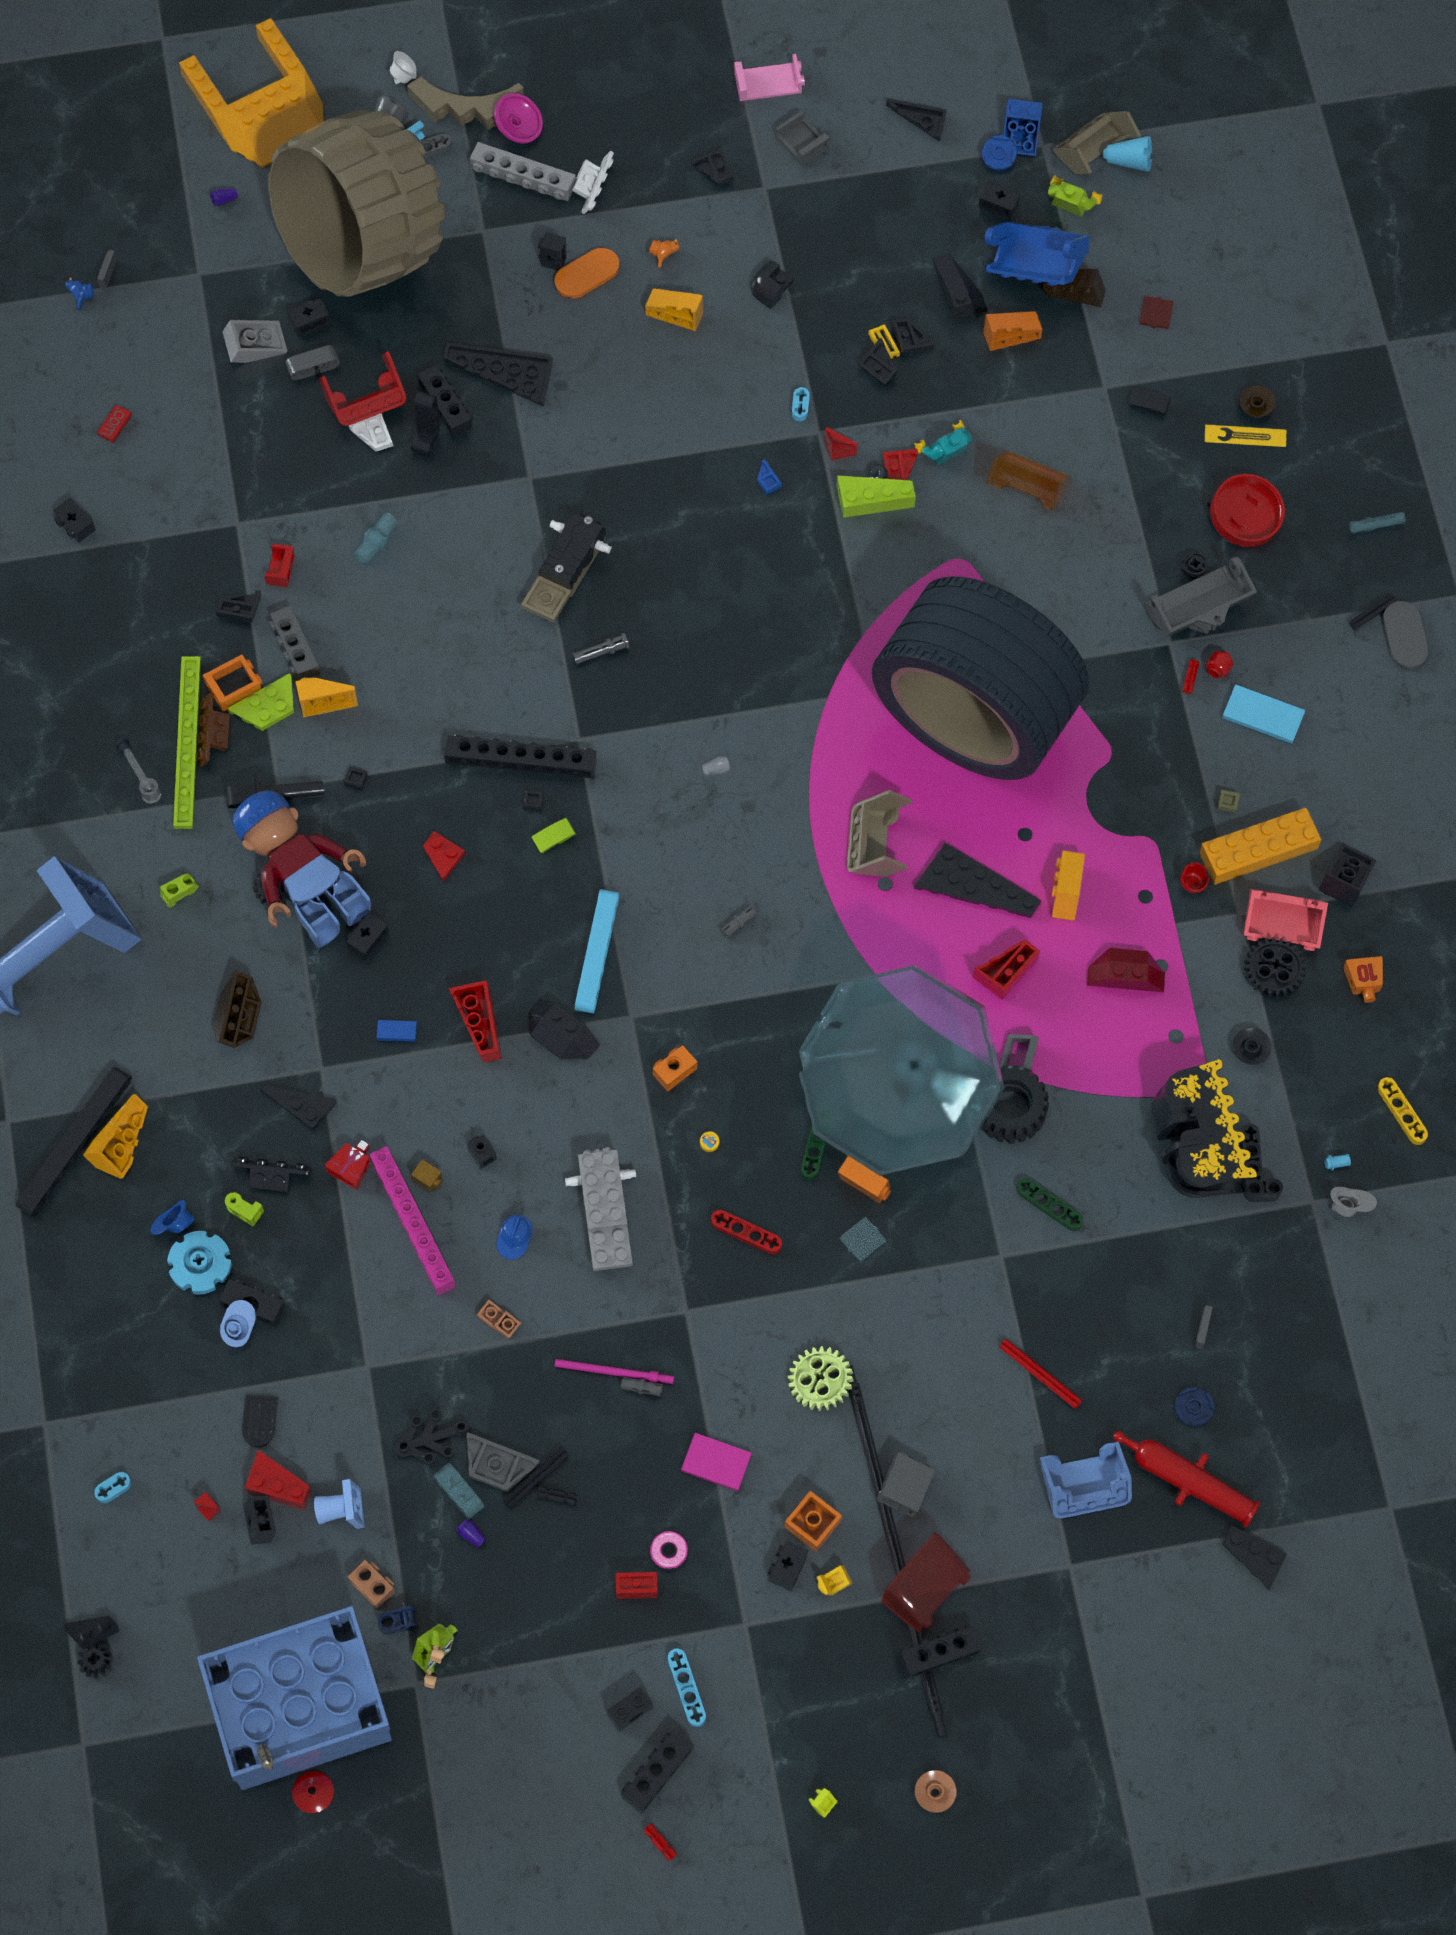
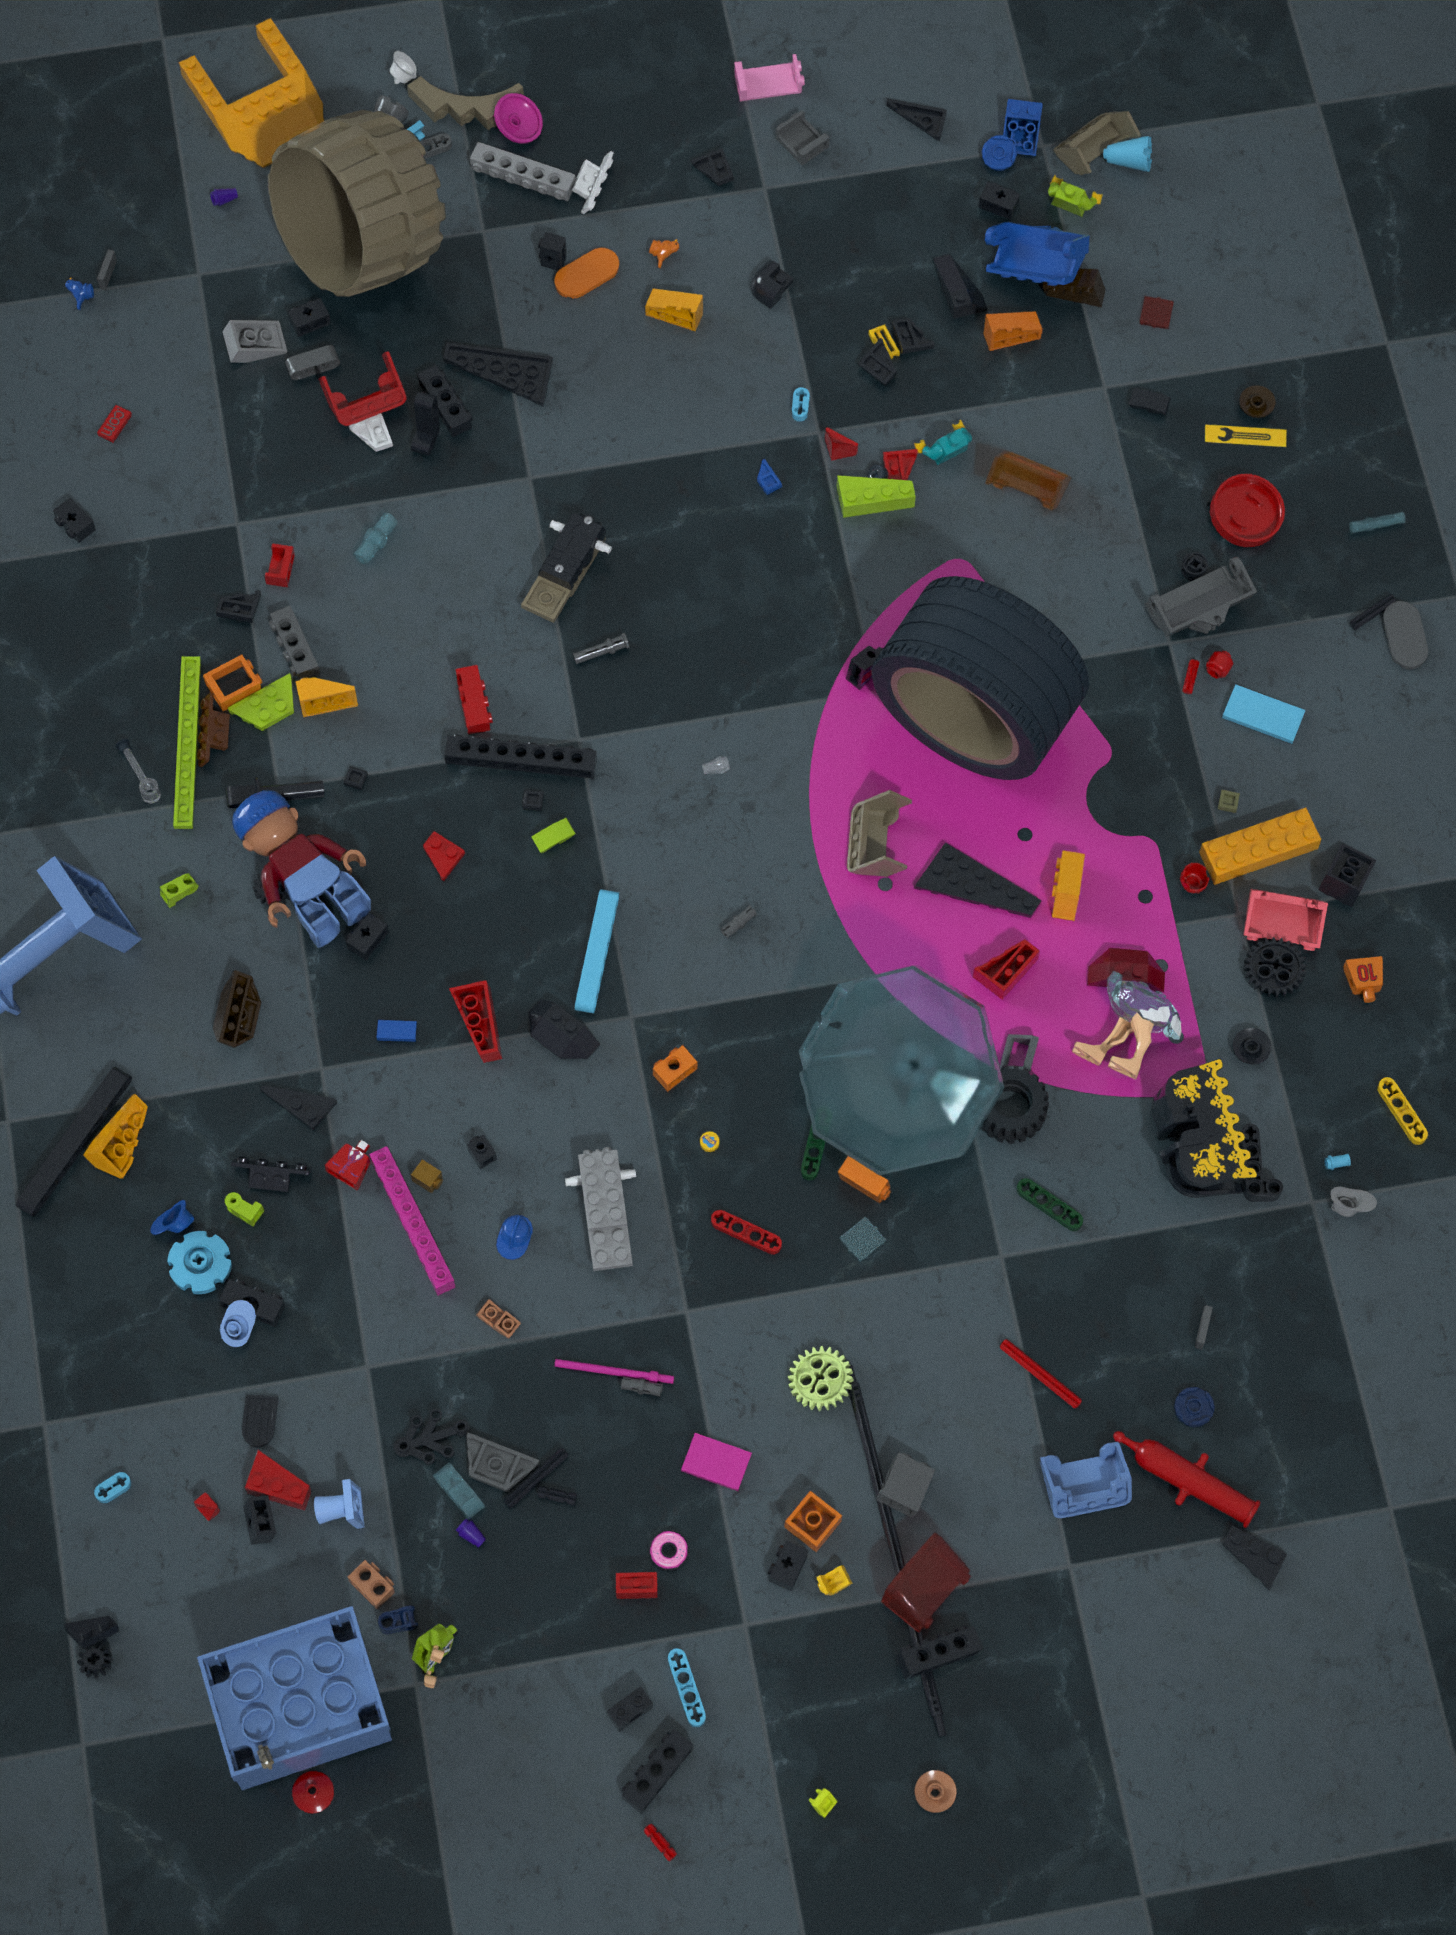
(473, 699): none -> red wedge
(861, 666): none -> black torso
(1140, 1013): none -> animal

